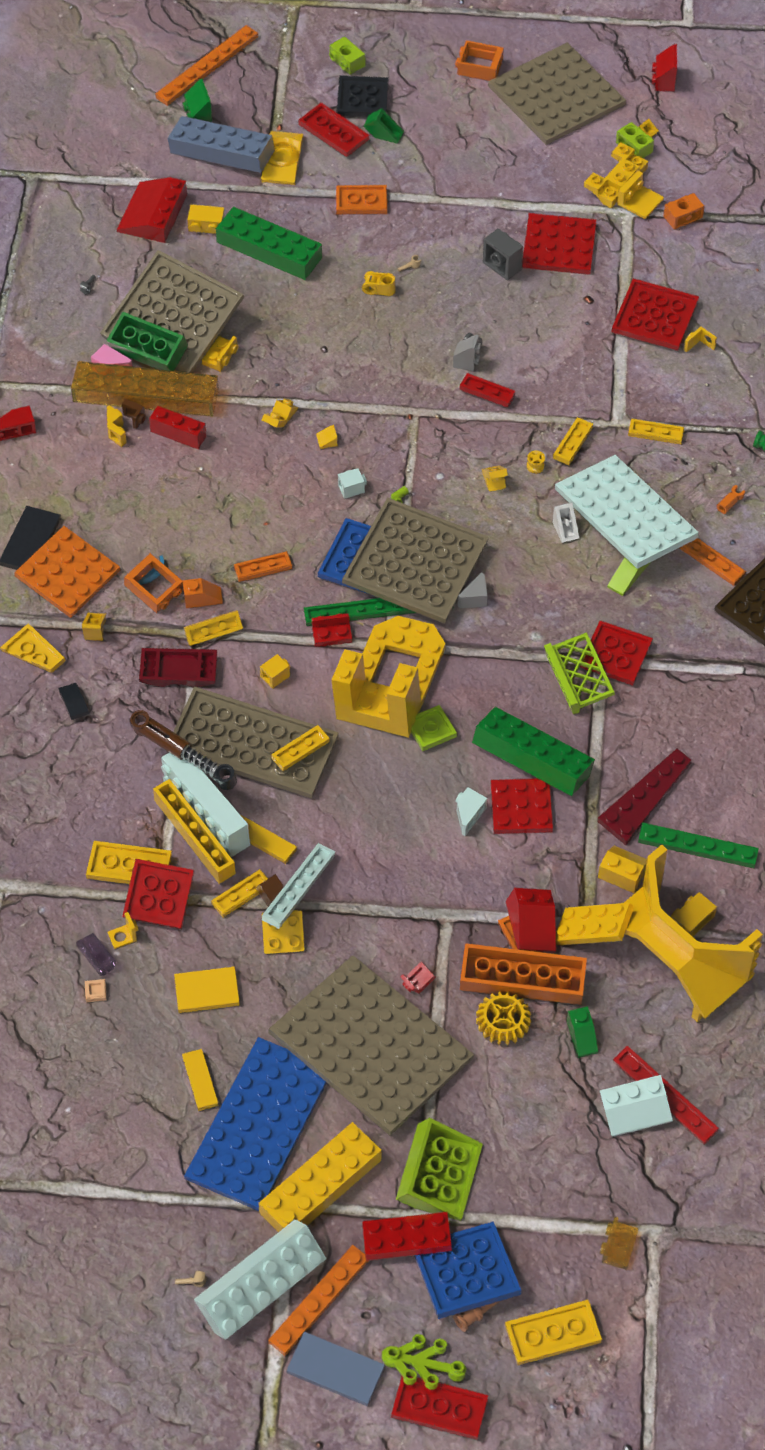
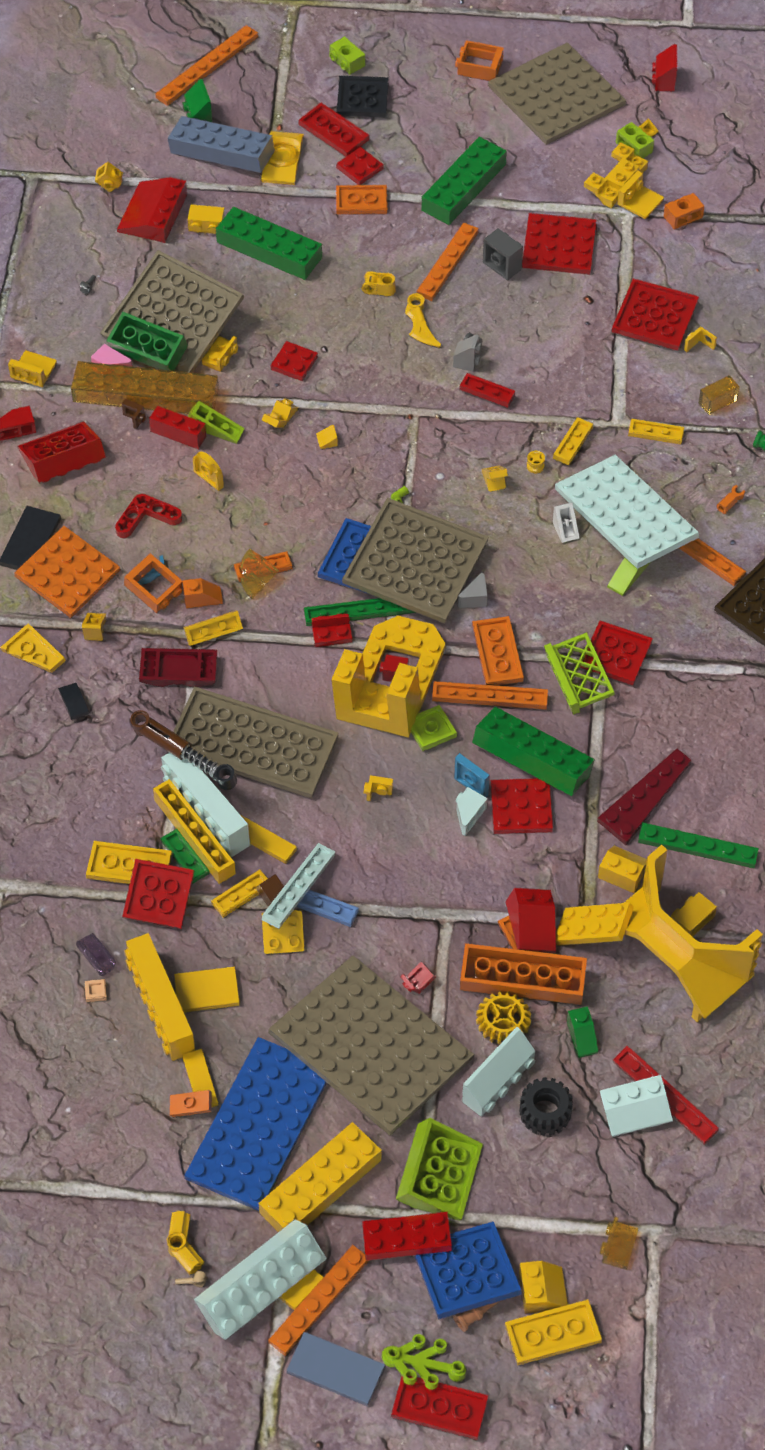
(32, 368): none -> yellow bracket
(62, 452): none -> red slope
(109, 176): none -> yellow brick
(114, 426): yellow slope -> none
(129, 930): yellow bracket -> none
(142, 510): none -> red beam
(159, 996): none -> yellow brick
(179, 1233): none -> yellow piece
(184, 854): none -> green tile
(190, 1103): none -> orange plate
(208, 470): none -> yellow tile
(216, 423): none -> lime slope
(255, 572): none -> clear yellow brick
(275, 671): yellow brick -> none
(294, 361): none -> red plate
(300, 748): yellow plate -> none
(301, 1289): none -> yellow tile
(328, 908): none -> medium blue tile
(351, 483): light aqua brick -> none
(359, 166): none -> red plate
(378, 785): none -> yellow bracket
(383, 127): green slope -> none
(390, 666): none -> red brick
(414, 264): tan hand -> none
(420, 329): none -> yellow piece
(447, 261): none -> orange plate
(463, 180): none -> green brick
(471, 775): none -> dark azure tile
(489, 695): none -> orange plate
(497, 651): none -> orange plate
(498, 1073): none -> light aqua slope
(542, 1286): none -> yellow slope
(546, 1091): none -> black tyre
(718, 394): none -> clear yellow brick

